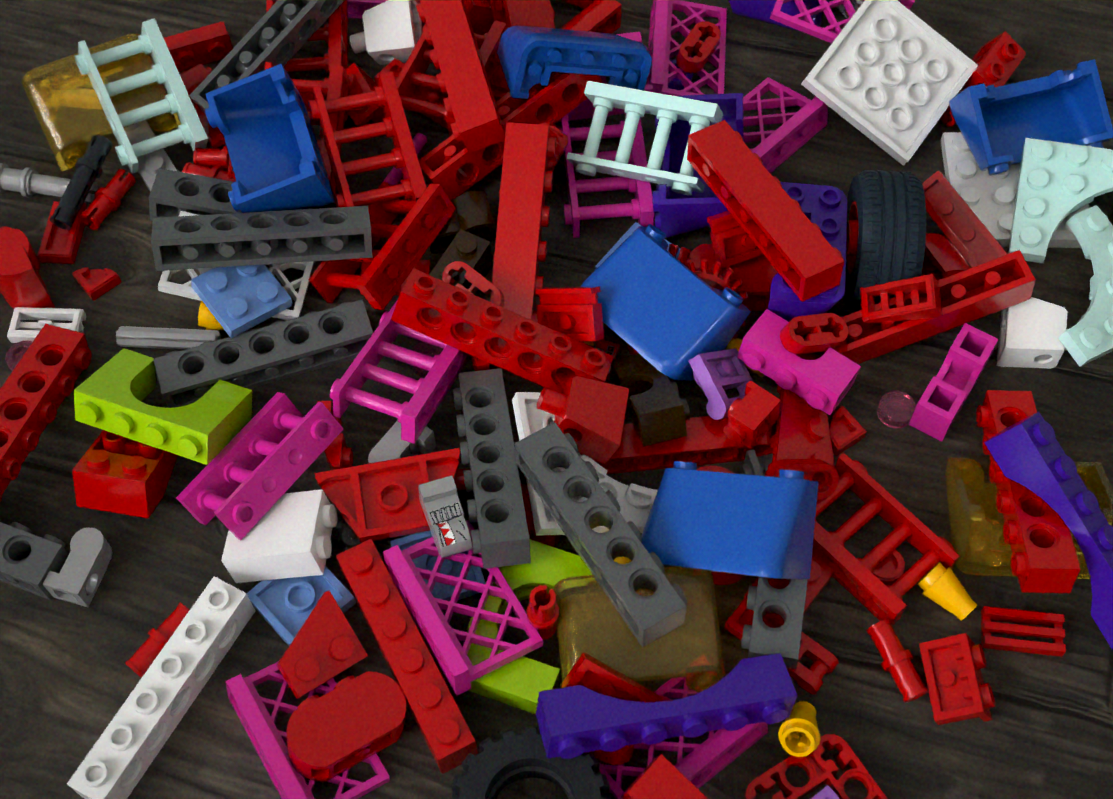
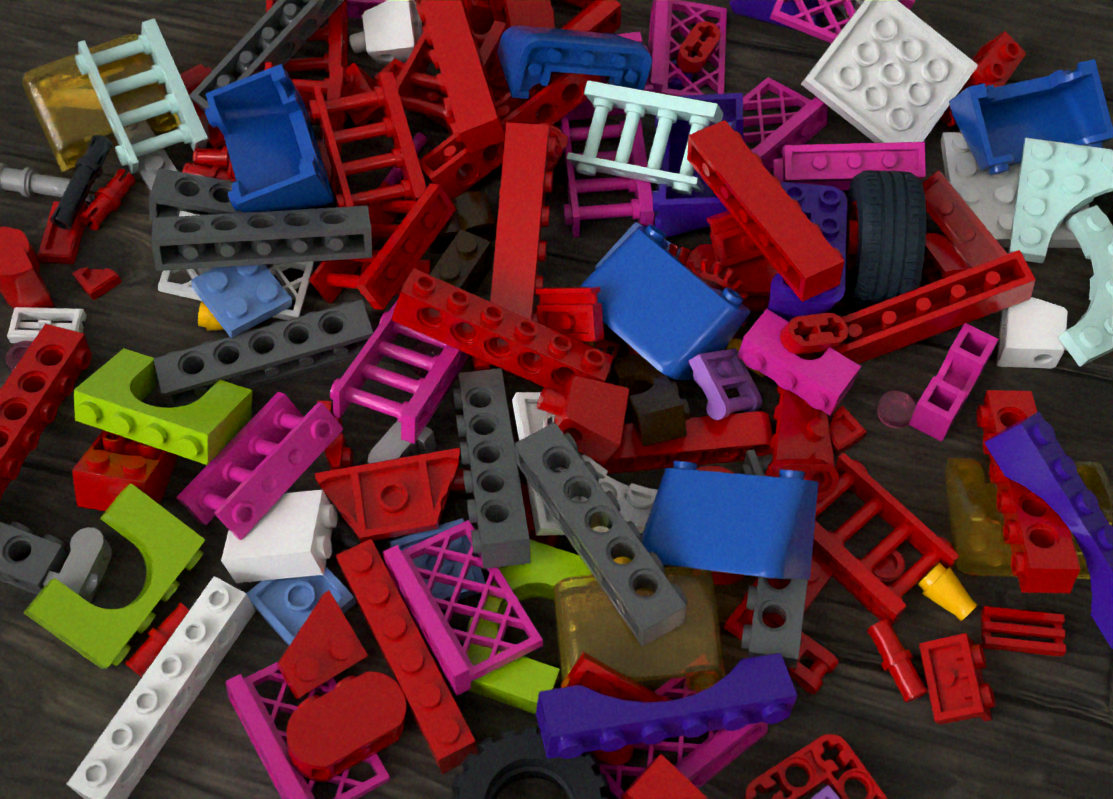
(104, 633): none -> lime arch
(164, 337): light grey axle -> none
(199, 46): red bracket -> none
(445, 516): light grey leg -> none
(477, 280): red beam -> none
(543, 611): red pin -> none
(752, 415): red brick -> none
(800, 731): yellow cone -> none
(839, 163): none -> dark pink fence
(899, 288): red slope -> none

